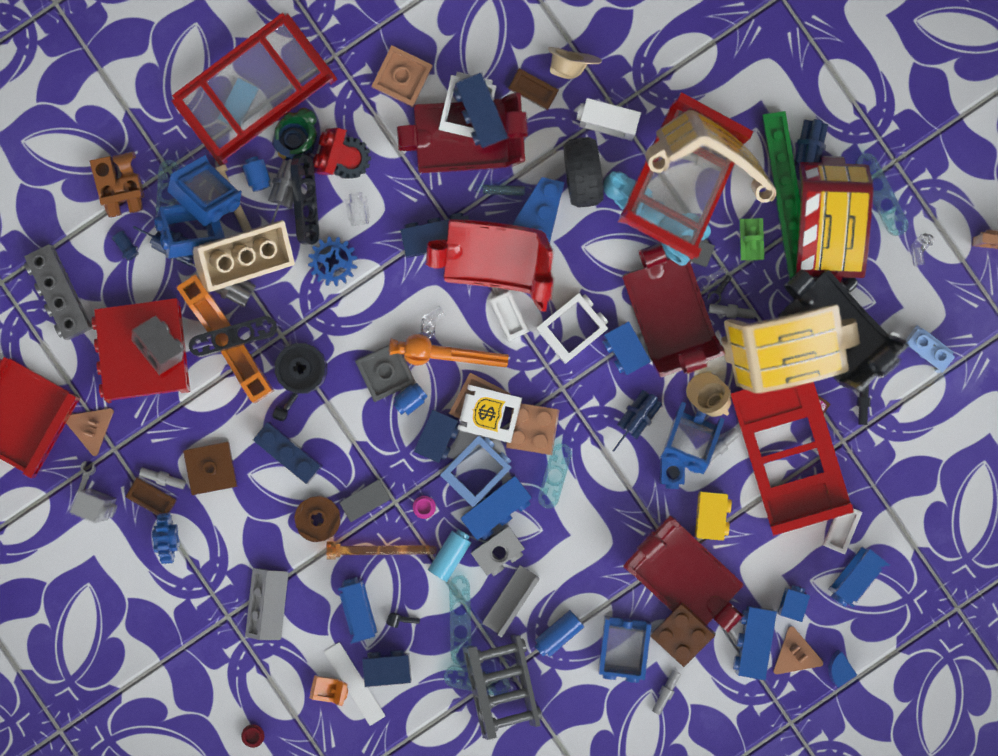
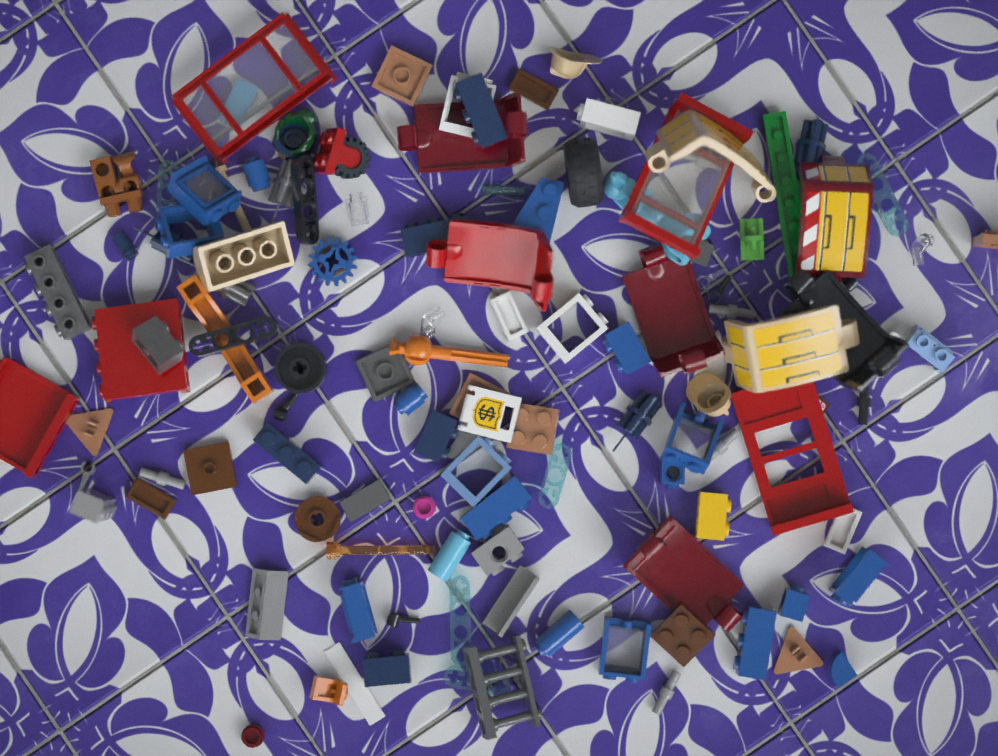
(165, 538): blue gear -> none

